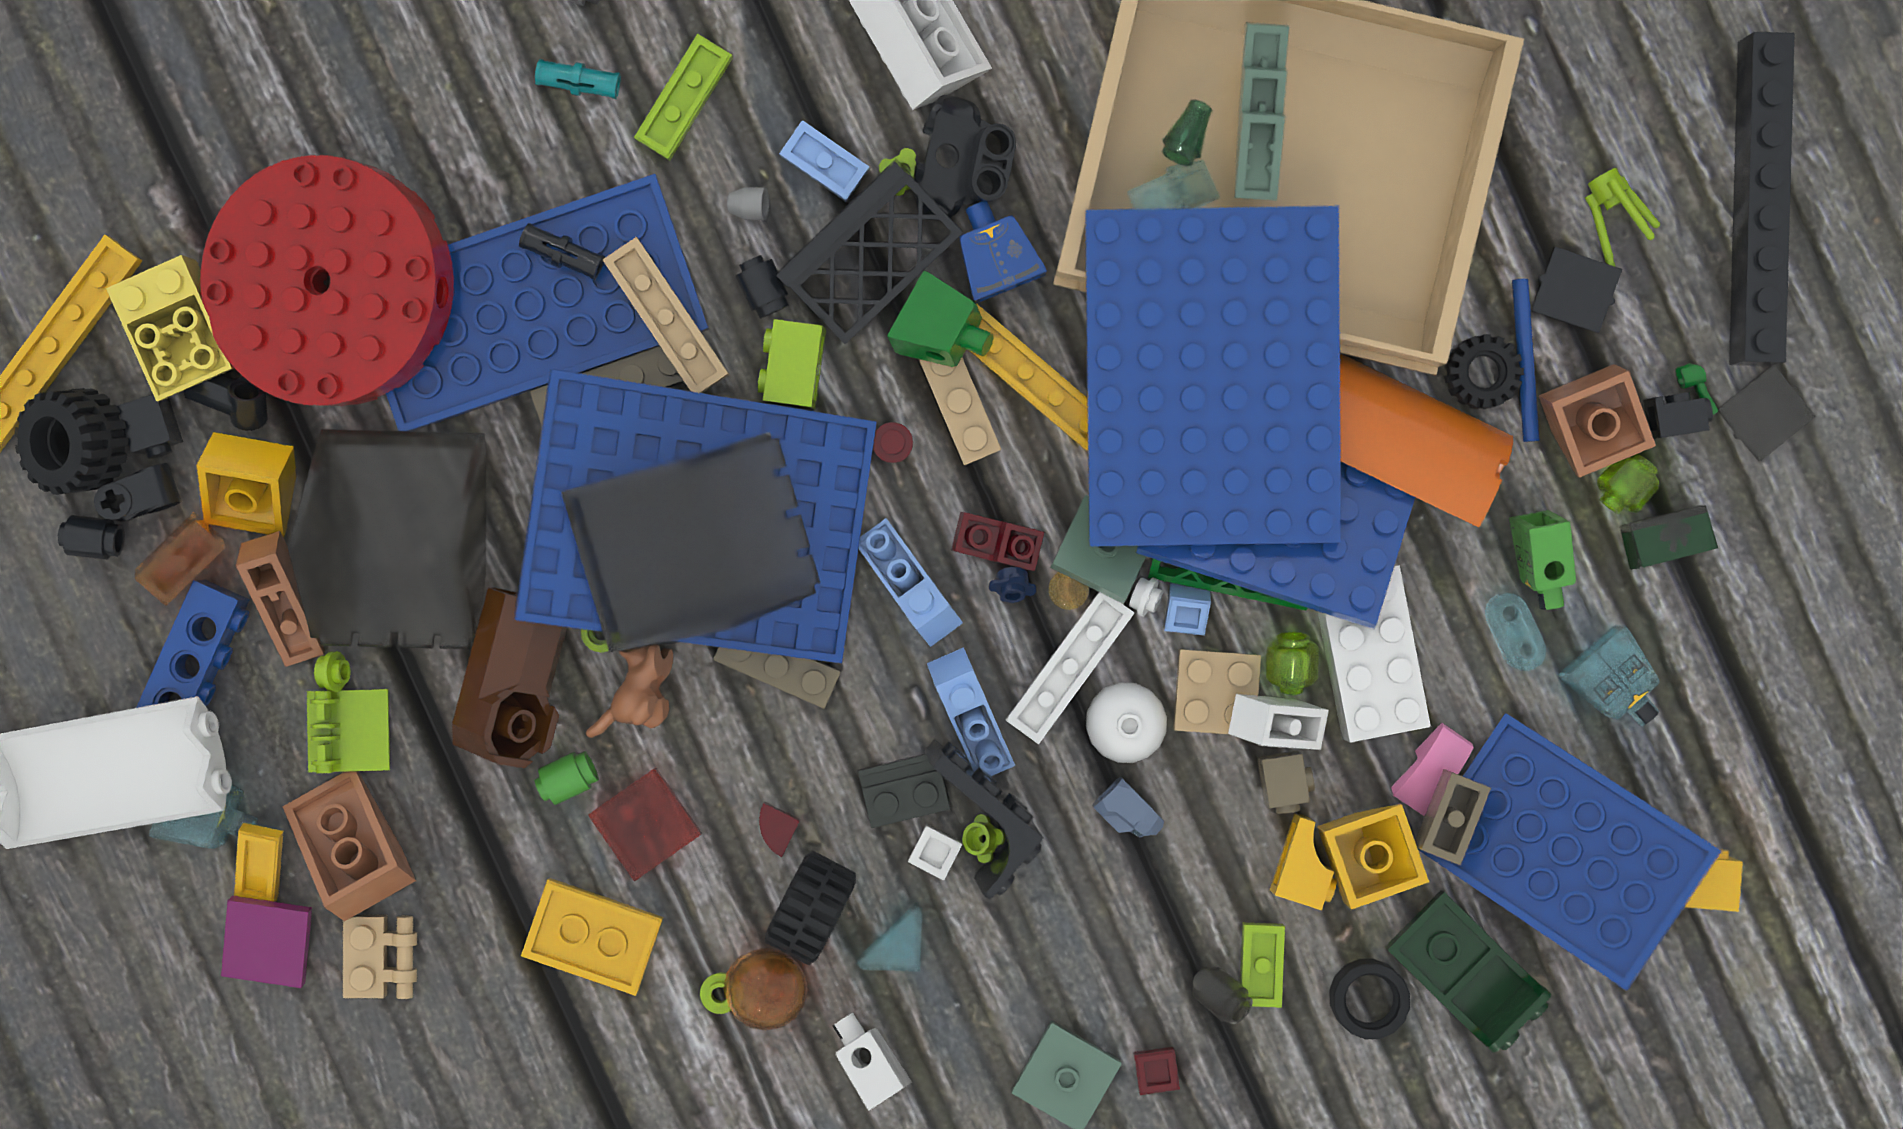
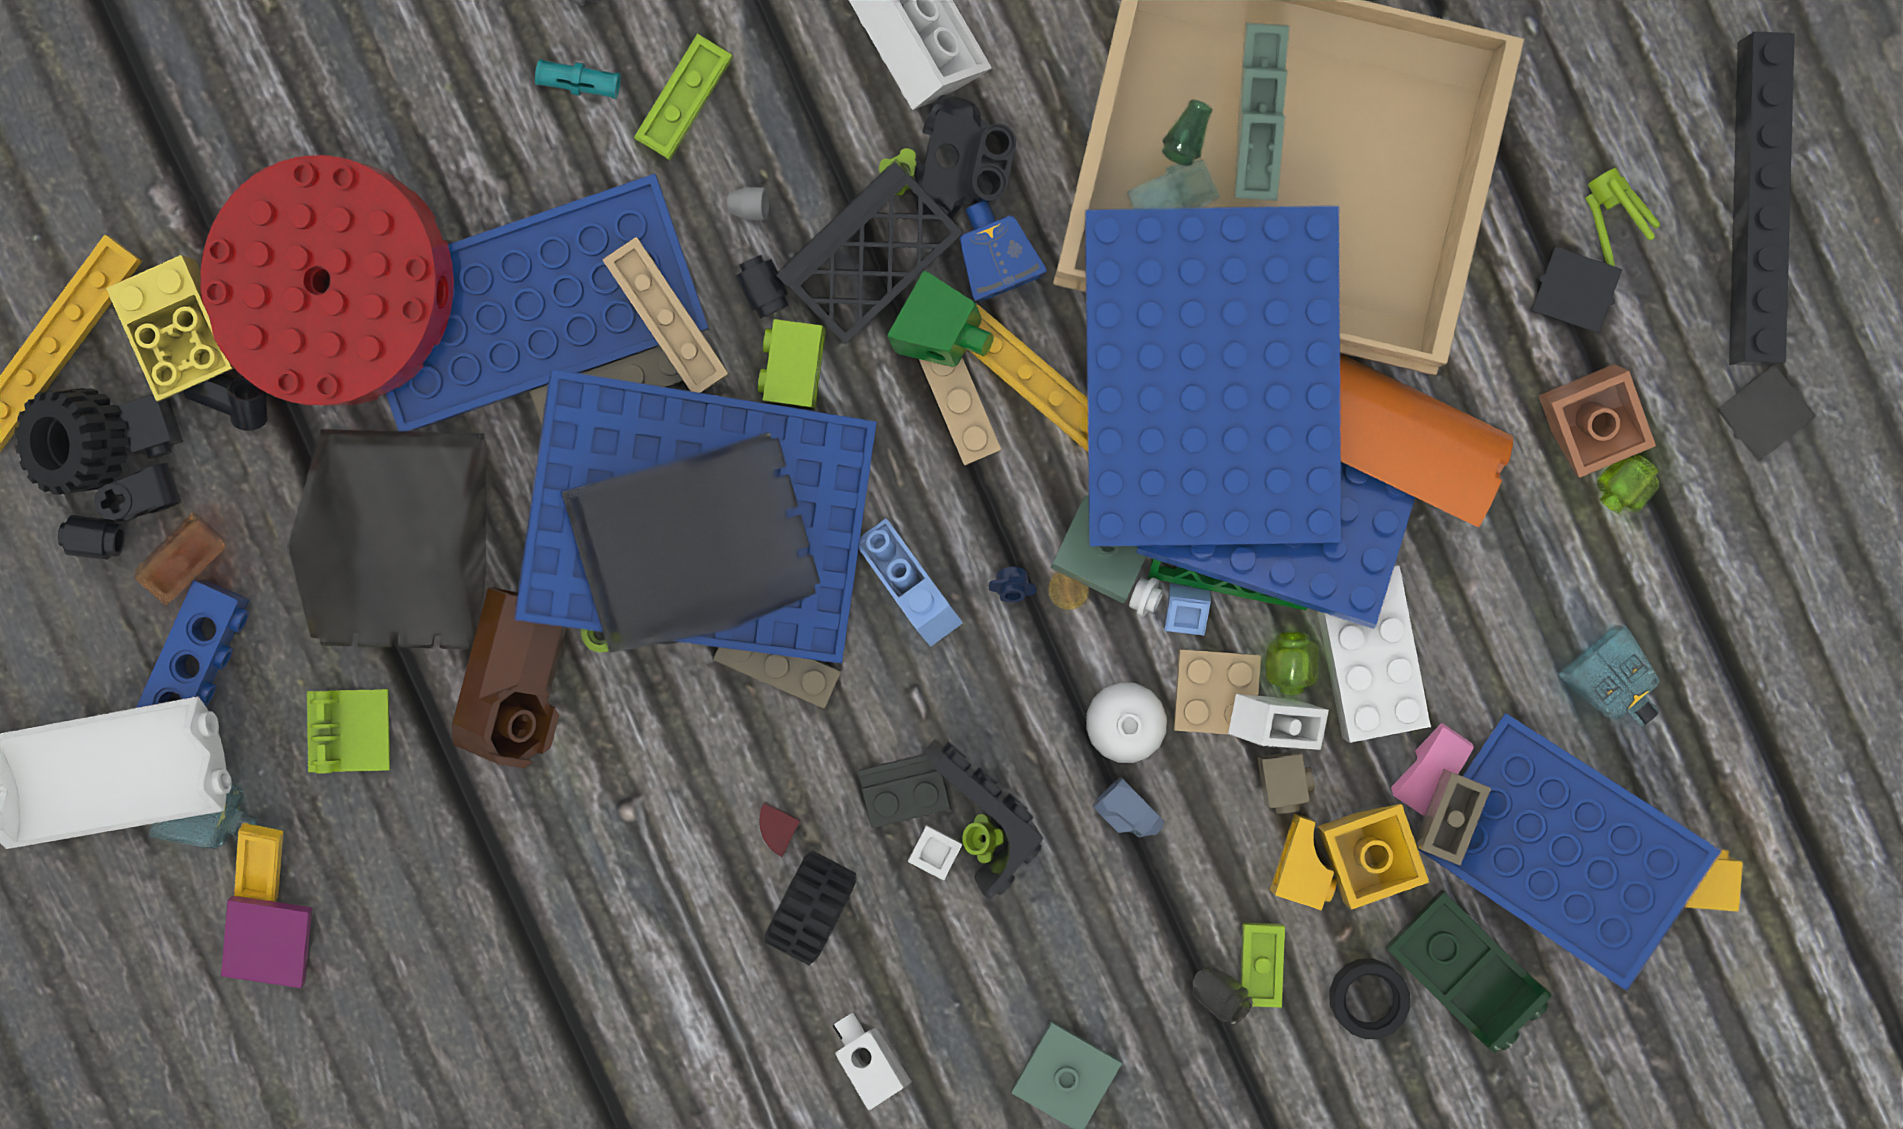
(246, 483): yellow slope -> none
(274, 590): nougat slope -> none
(332, 671): lime plate -> none
(348, 845): nougat slope -> none
(366, 957): tan plate -> none
(537, 239): black pin -> none
(566, 777): bright green brick -> none
(592, 936): yellow tile -> none
(639, 697): nougat animal -> none
(645, 824): clear red plate -> none
(706, 994): lime plate -> none
(765, 989): clear orange cylinder -> none
(824, 161): light blue plate -> none
(892, 442): dark red plate -> none
(898, 946): clear light blue slope -> none
(970, 712): light blue slope -> none
(997, 541): dark red slope -> none
(1069, 666): white plate -> none
(1156, 1070): dark red tile -> none
(1508, 371): black tyre -> none
(1514, 633): clear light blue plate -> none
(1524, 346): blue bar -> none
(1544, 555): bright green torso -> none
(1668, 537): dark green piece -> none
(1678, 415): black brick -> none
(1694, 375): green hand -> none

